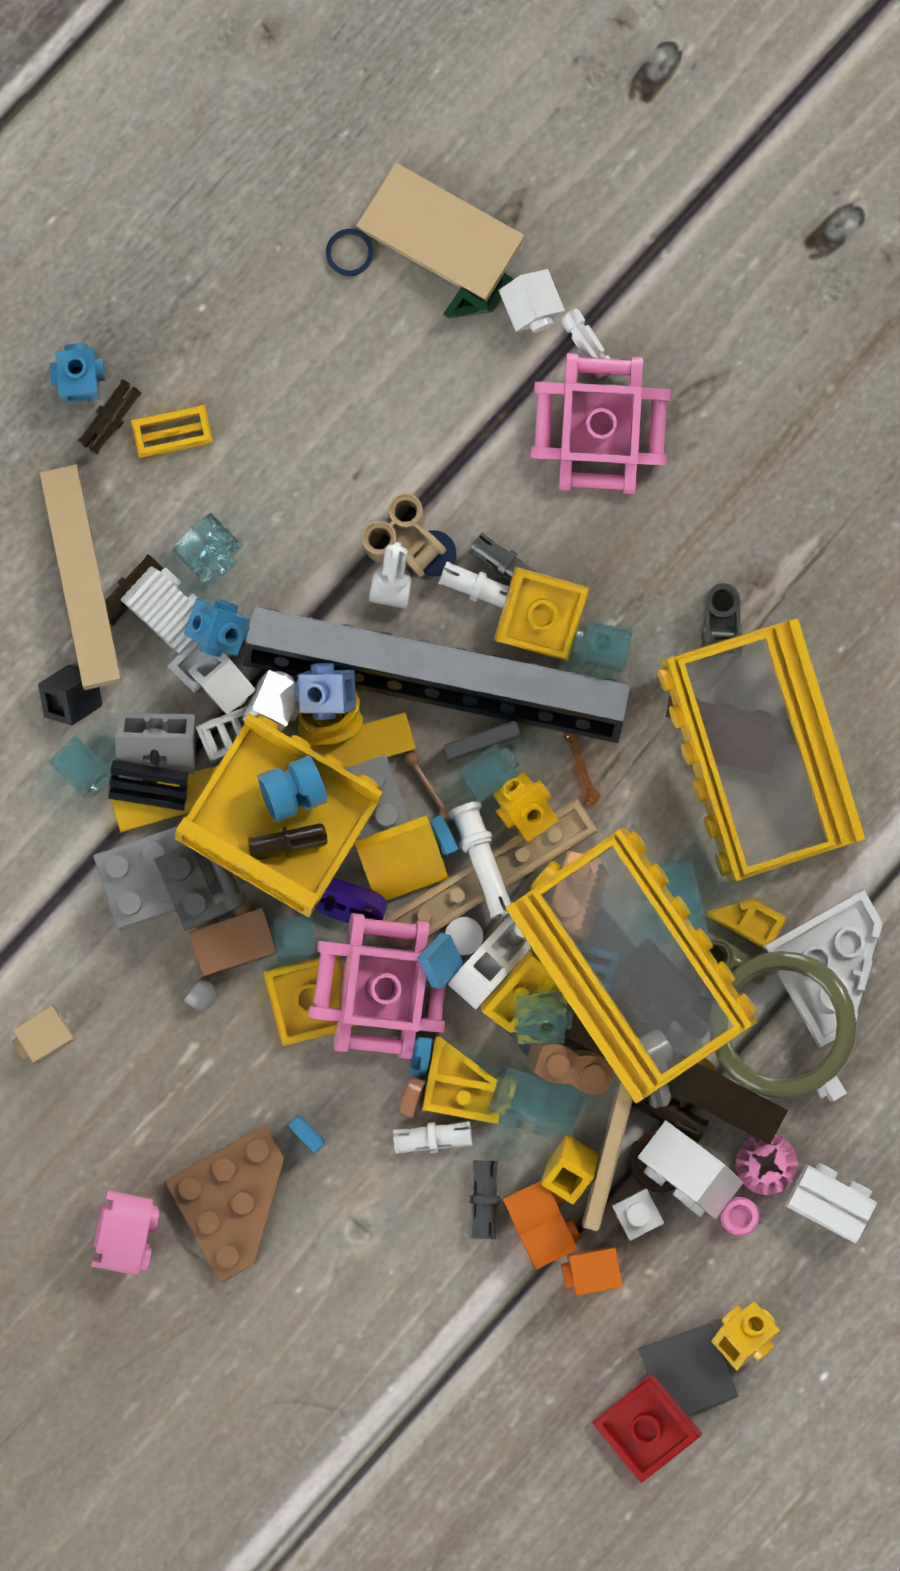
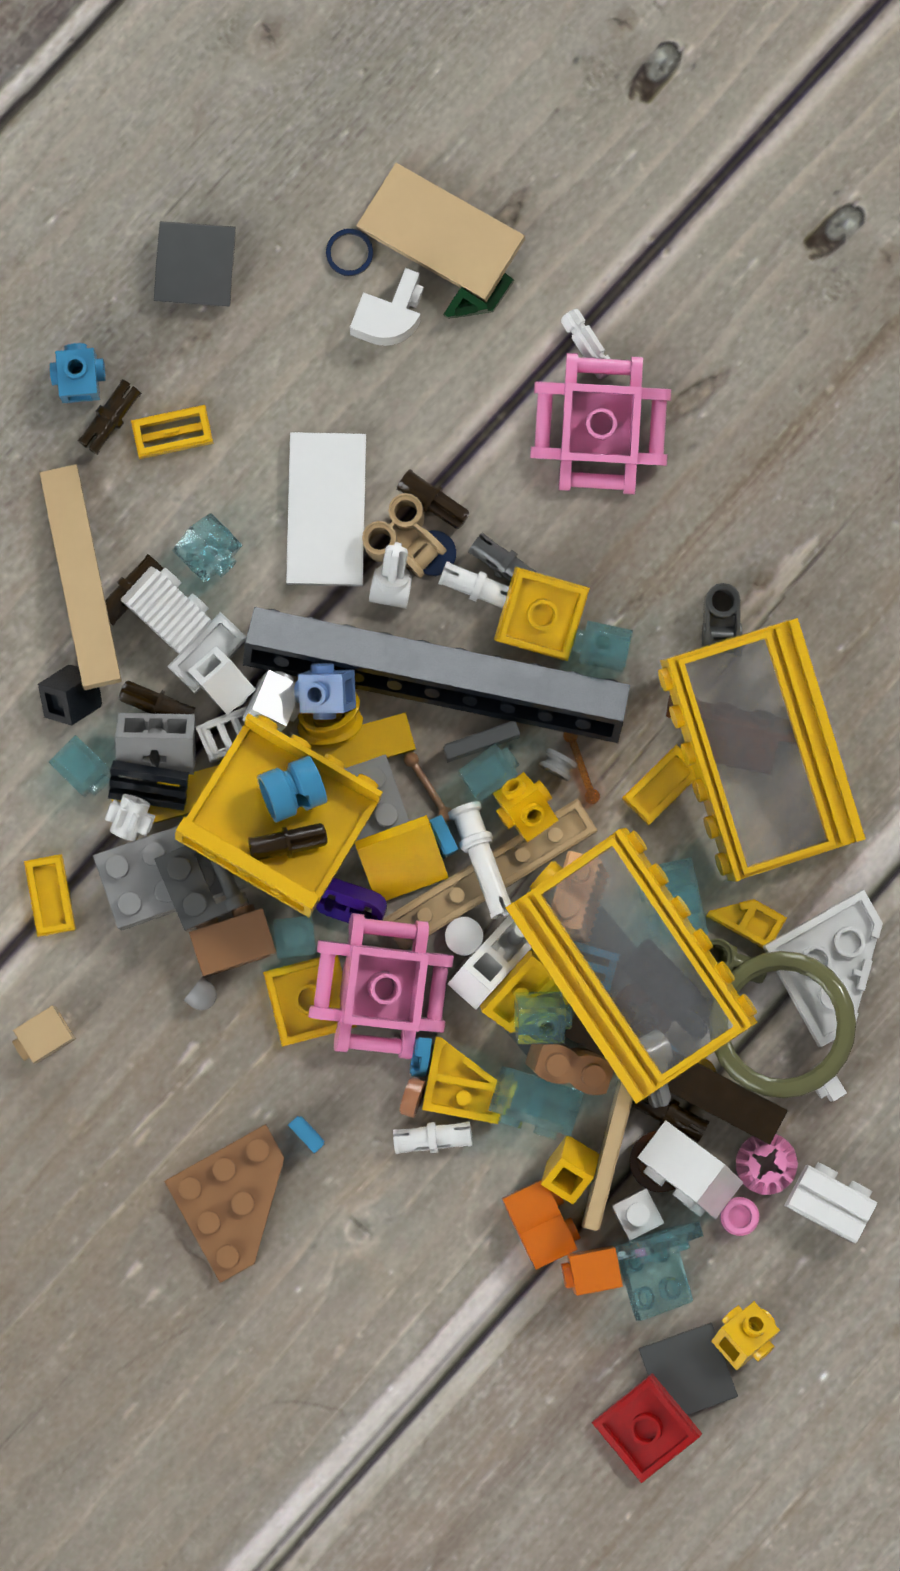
(50, 895): none -> yellow tile
(124, 1233): bright pink brick -> none
(129, 817): none -> white gear
(151, 701): none -> dark brown axle
(194, 263): none -> dark grey slope
(217, 627): dark azure brick -> none
(326, 509): none -> white tile
(389, 322): none -> white brick
(433, 499): none -> dark brown axle
(440, 960): dark azure tile -> none
(484, 1199): dark grey pin -> none
(532, 301): white brick -> none
(558, 764): none -> light grey bush
(656, 1270): none -> clear light blue bracket
(660, 786): none -> yellow tile

